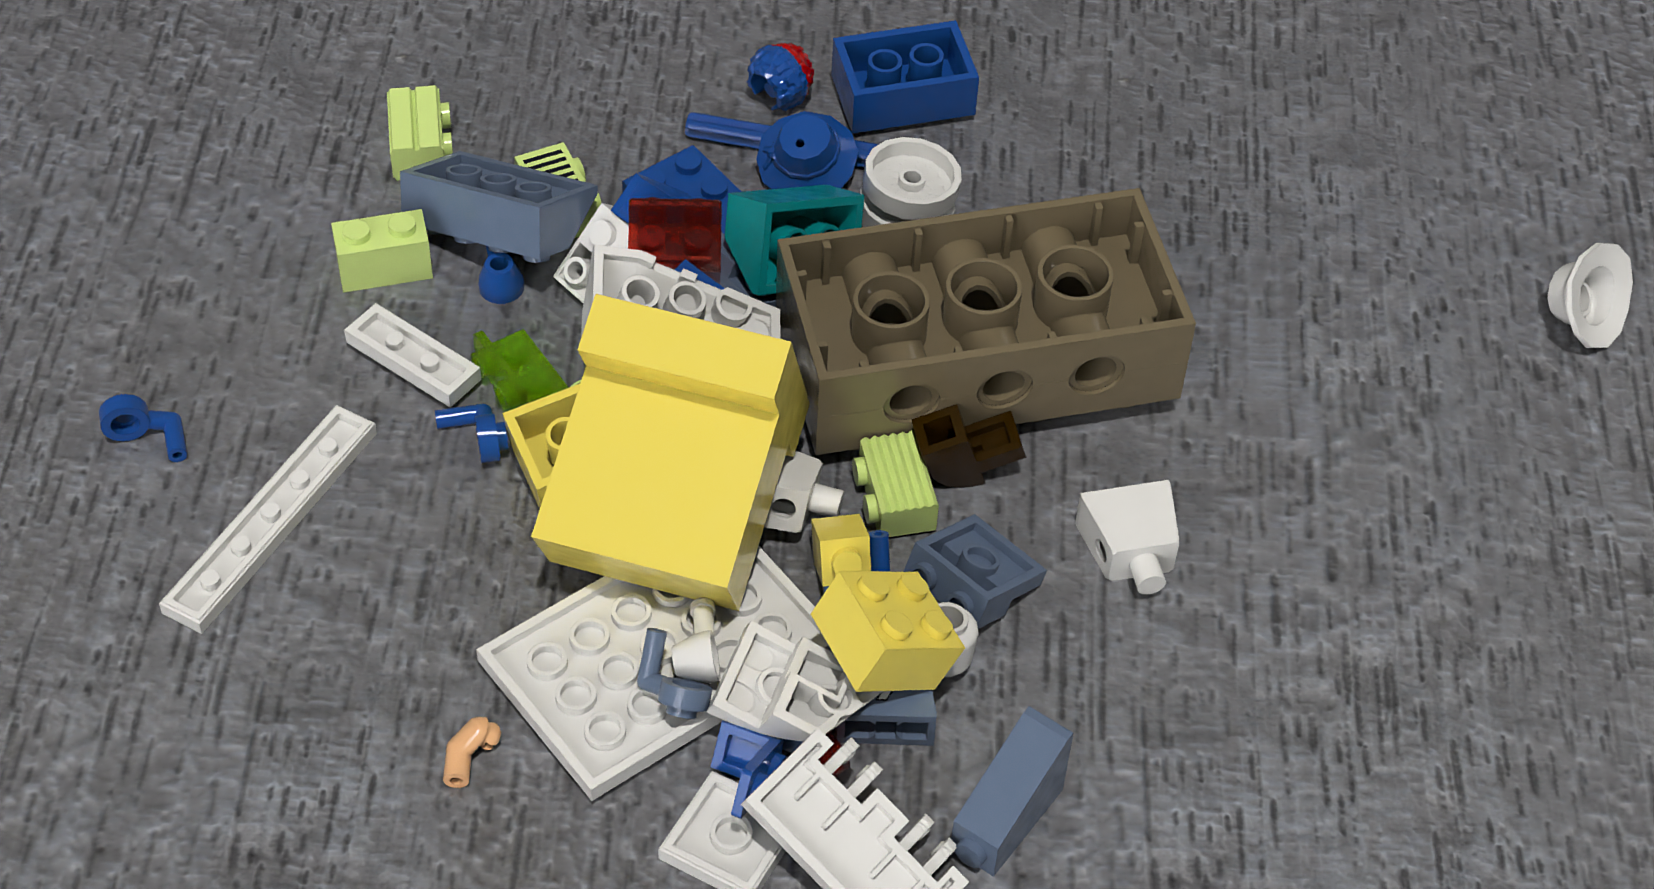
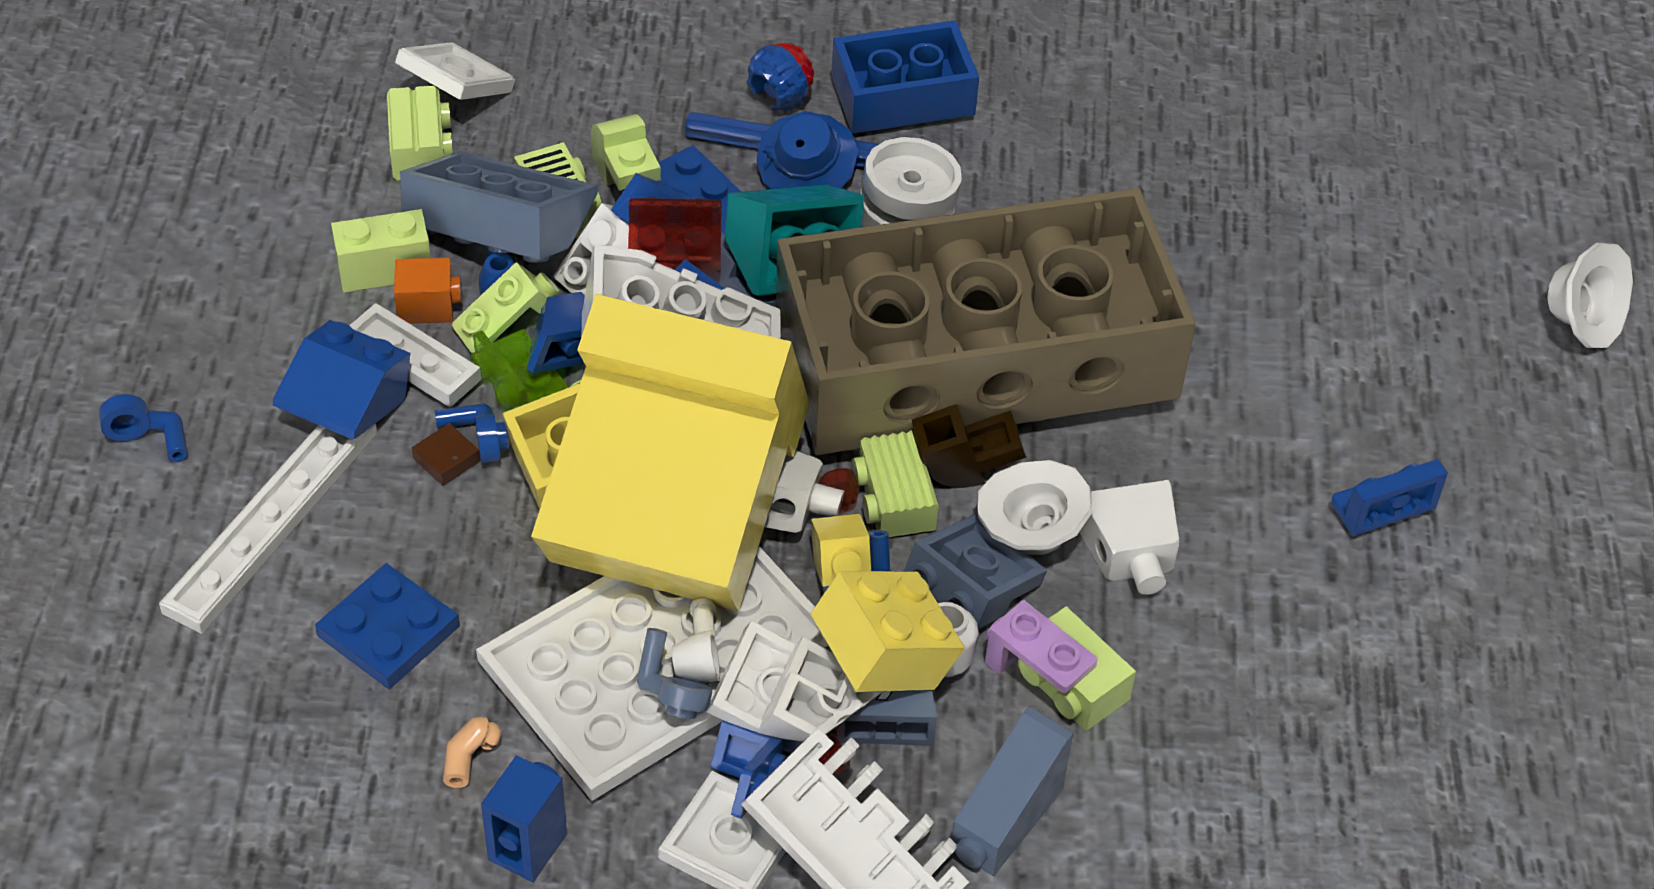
(344, 379): none -> blue slope
(387, 625): none -> blue plate
(426, 290): none -> orange brick
(446, 454): none -> reddish brown tile
(455, 70): none -> white tile
(504, 304): none -> yellowish green bracket
(524, 817): none -> blue brick
(557, 334): none -> blue slope
(622, 151): none -> yellowish green brick
(844, 480): none -> clear red hinge
(1035, 505): none -> white hat
(1039, 644): none -> lavender bracket
(1097, 693): none -> yellowish green brick
(1391, 497): none -> blue bracket

